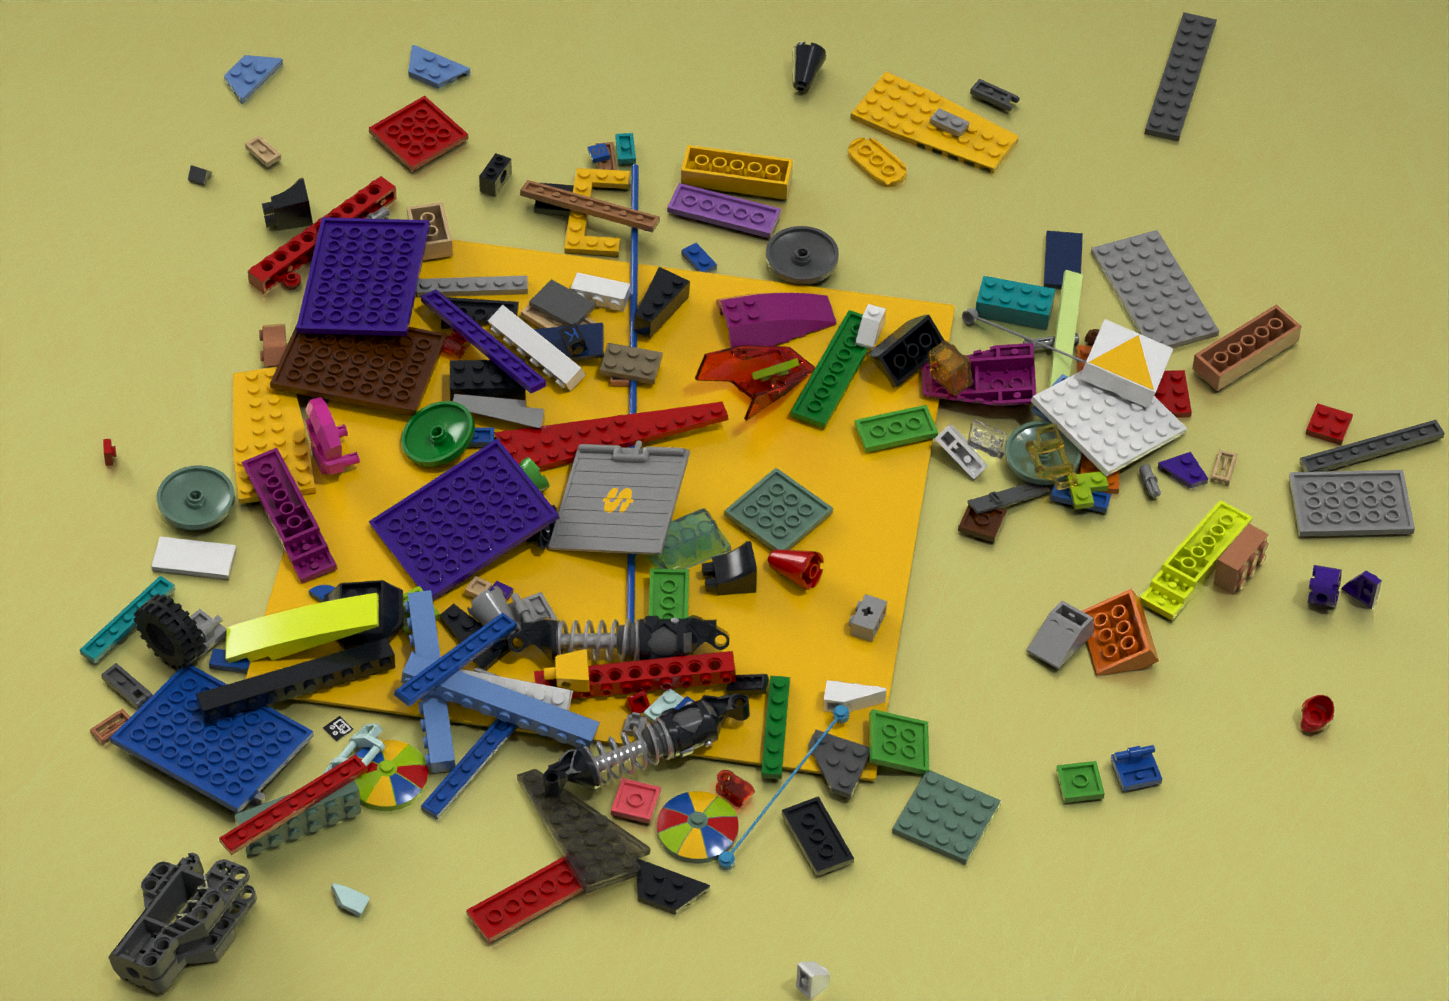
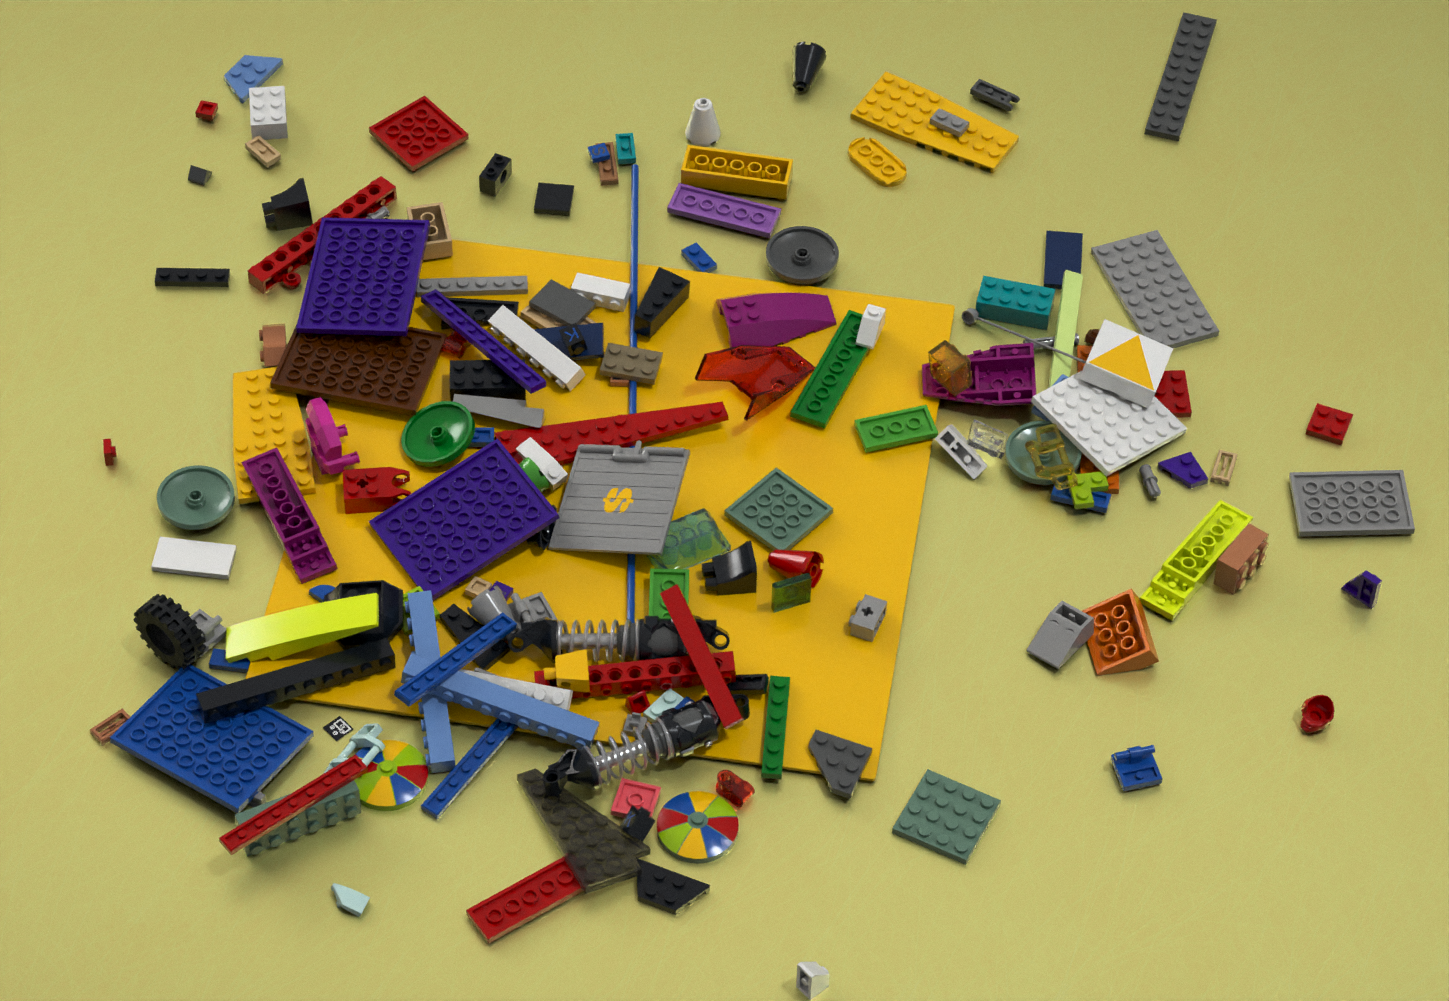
(123, 622): teal plate -> none
(126, 685): dark grey plate -> none
(157, 949): dark grey connector -> none
(192, 277): none -> black plate
(206, 110): none -> red plate
(268, 112): none -> white brick
(373, 489): none -> red brick
(434, 68): medium blue wing -> none
(548, 465): none -> white slope
(576, 241): yellow plate -> none
(590, 206): medium nougat plate -> none
(637, 822): none -> black brick
(701, 656): none -> red tile
(702, 124): none -> white cone
(726, 858): dark azure piece -> none
(780, 369): lime wing -> none
(791, 592): none -> clear green tile
(817, 836): black plate -> none
(852, 696): white slope -> none
(898, 742): bright green plate -> none
(906, 349): black windscreen -> none
(982, 525): reddish brown plate -> none
(1006, 497): dark grey piece -> none
(1080, 781): bright green plate -> none
(1246, 347): nougat brick -> none
(1325, 586): dark purple brick -> none
(1372, 447): dark grey plate -> none

